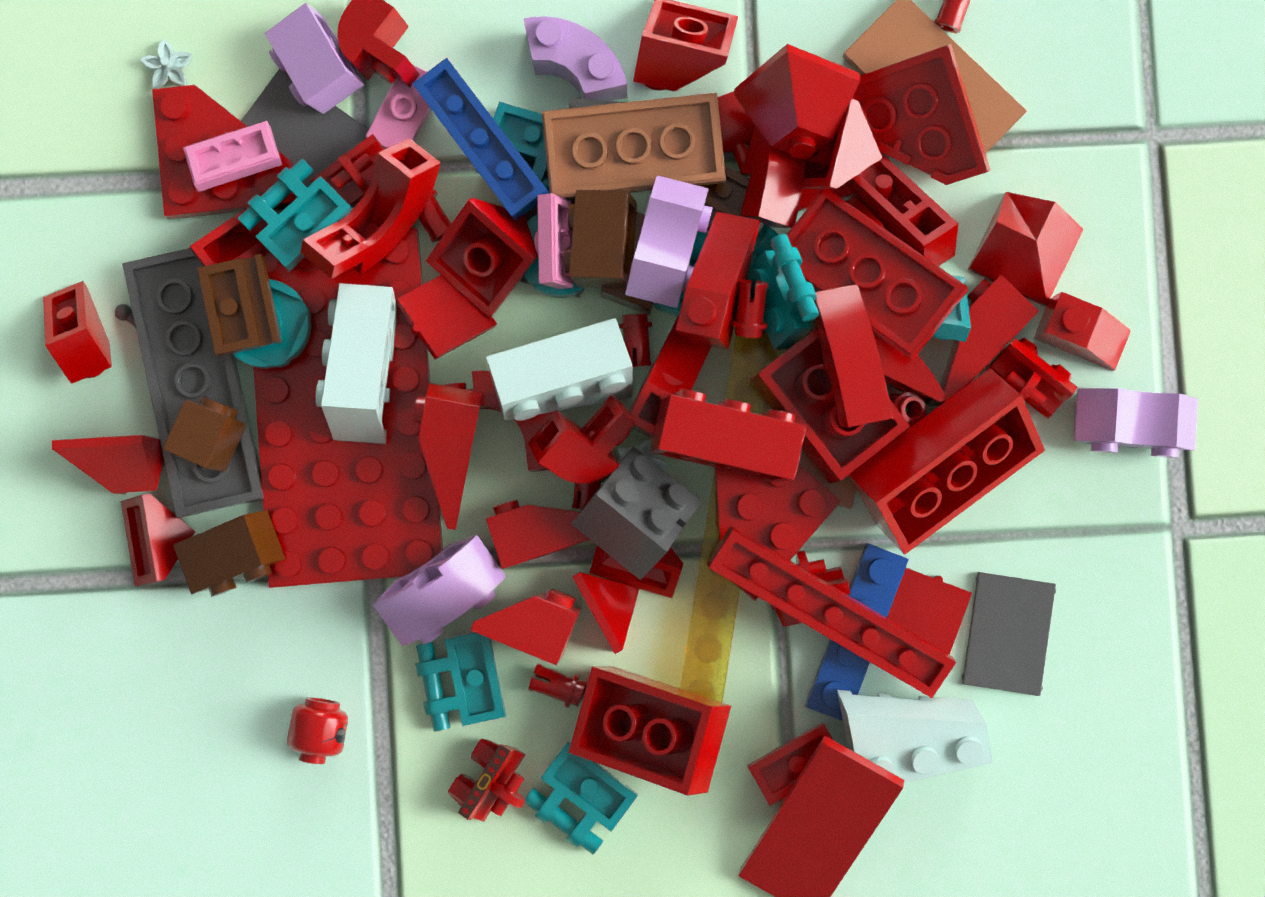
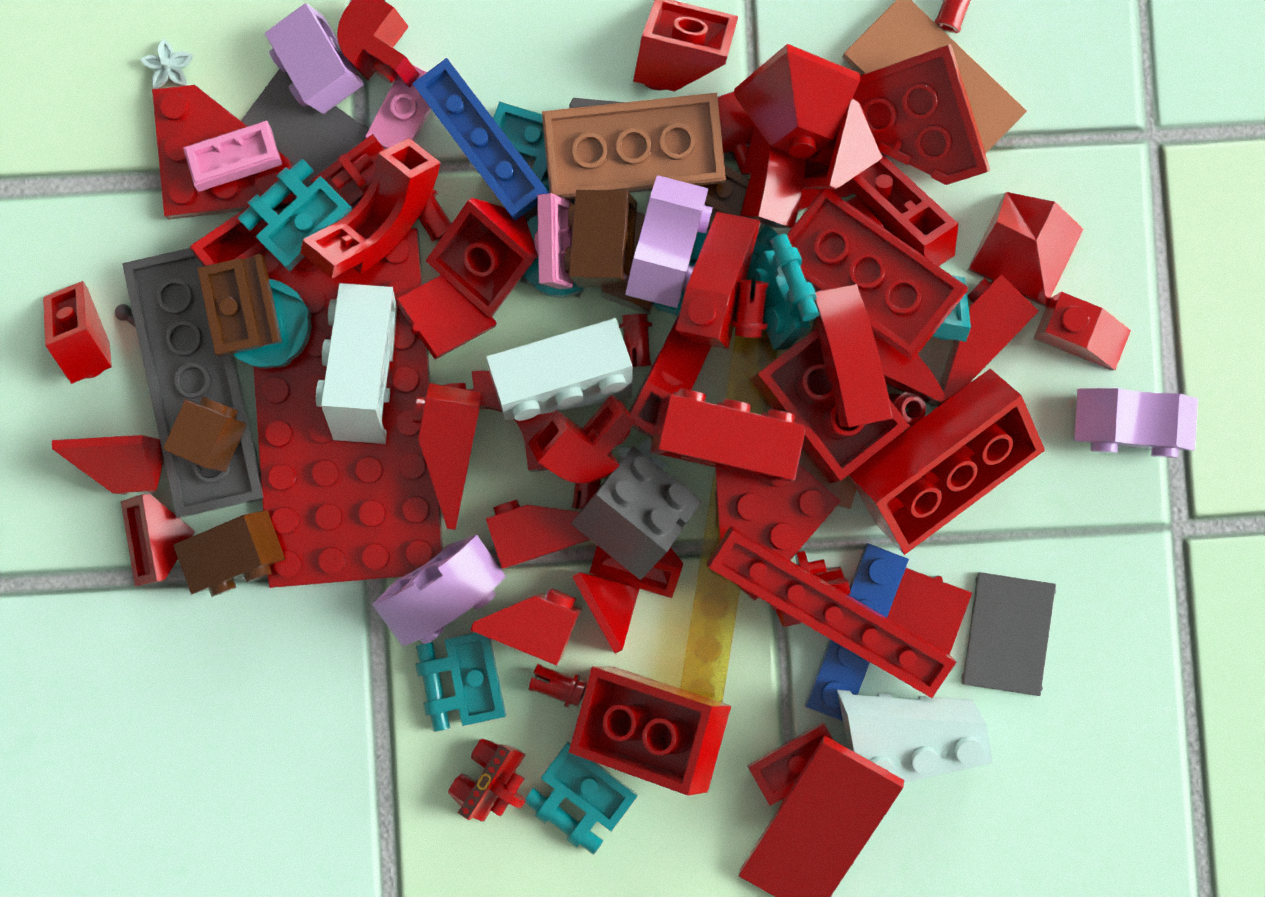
(317, 730): red head -> none
(576, 56): lavender brick -> none
(1038, 382): red hips -> none

